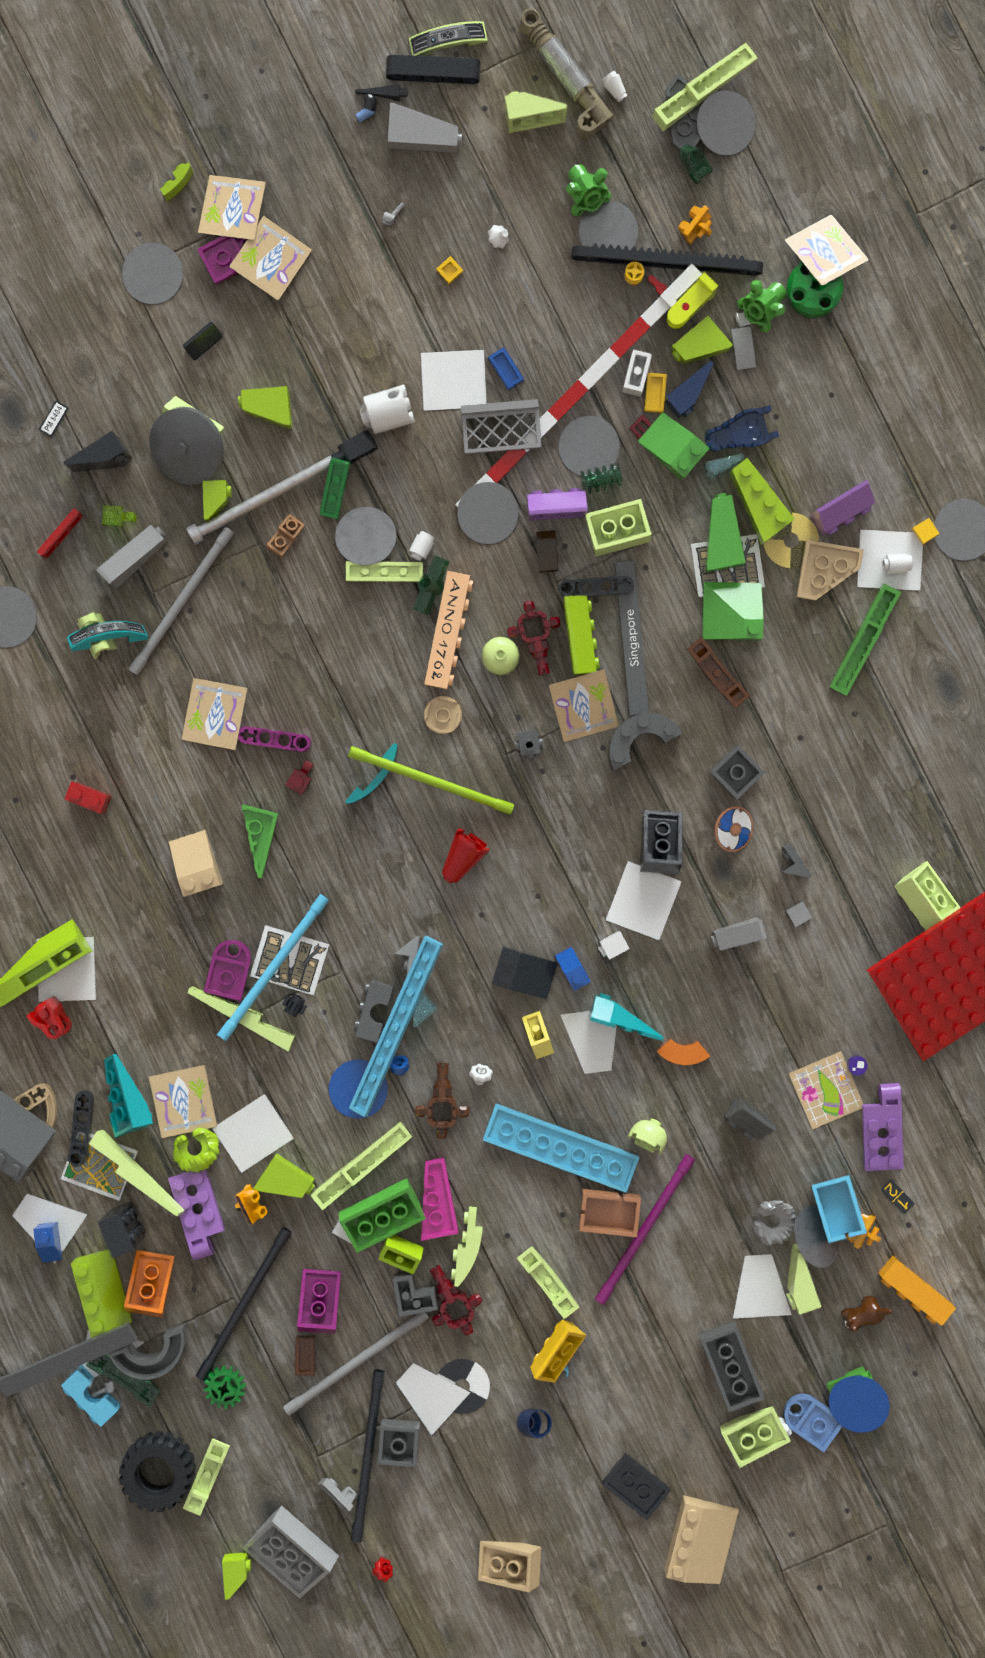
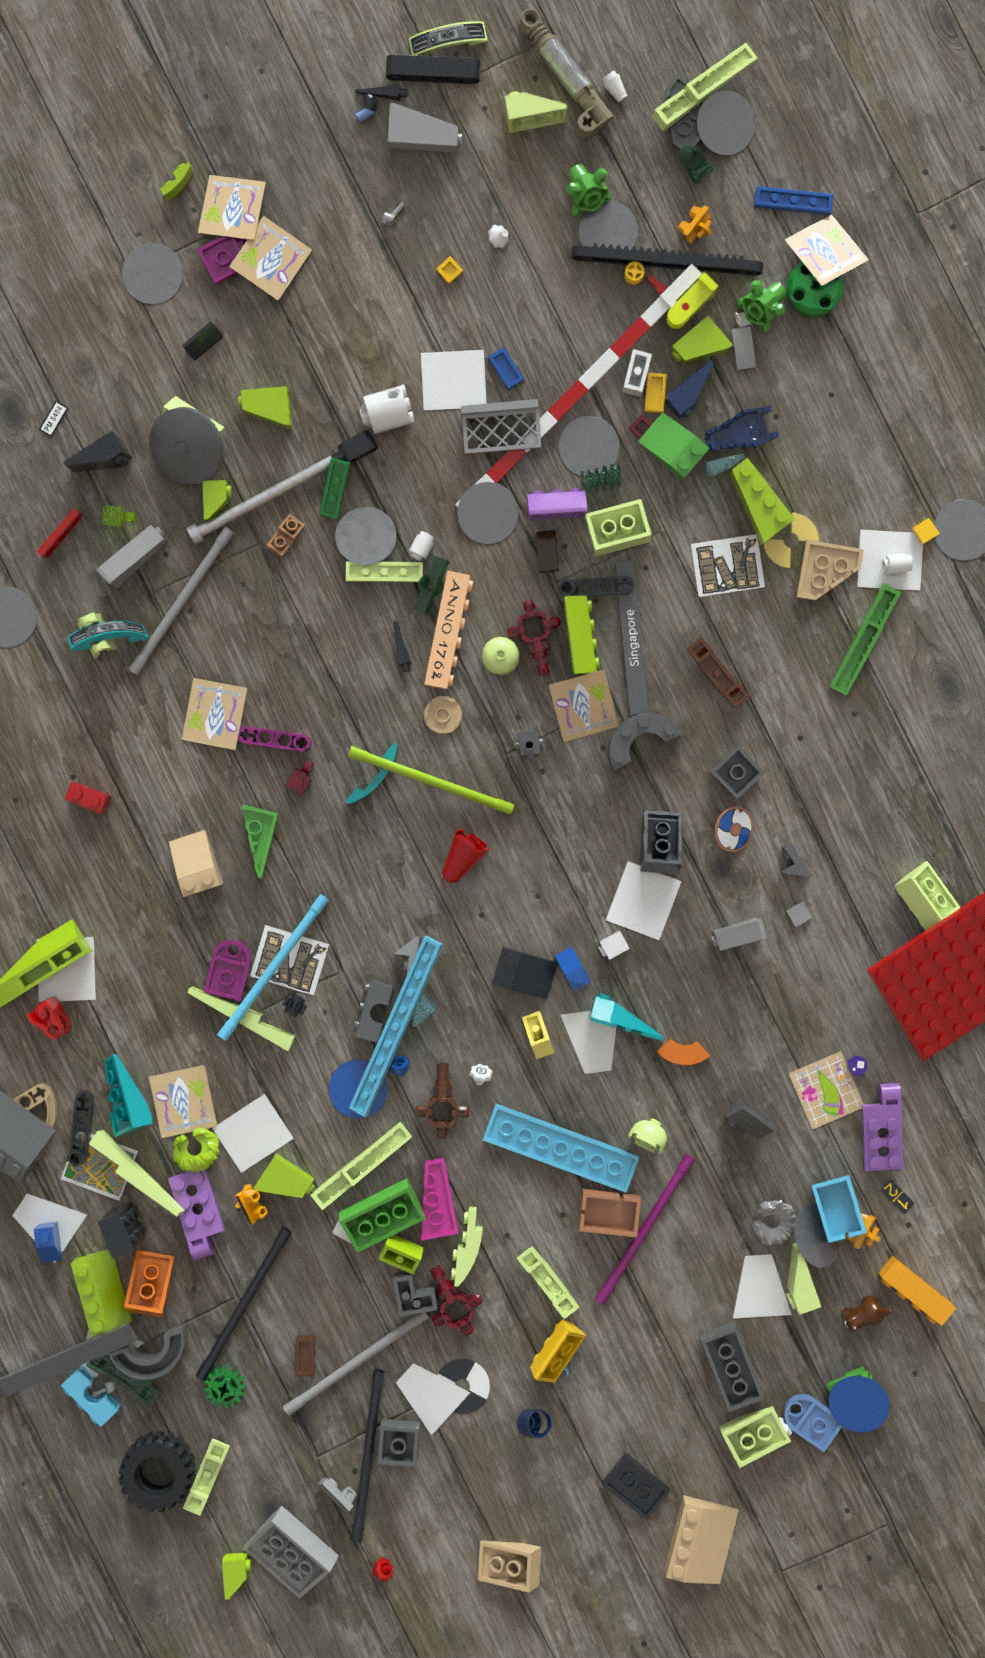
(319, 1301): magenta slope -> none
(403, 656): none -> black piece
(724, 539): bright green slope -> none
(732, 611): bright green slope -> none
(793, 200): none -> blue tile
(844, 508): medium lavender slope -> none

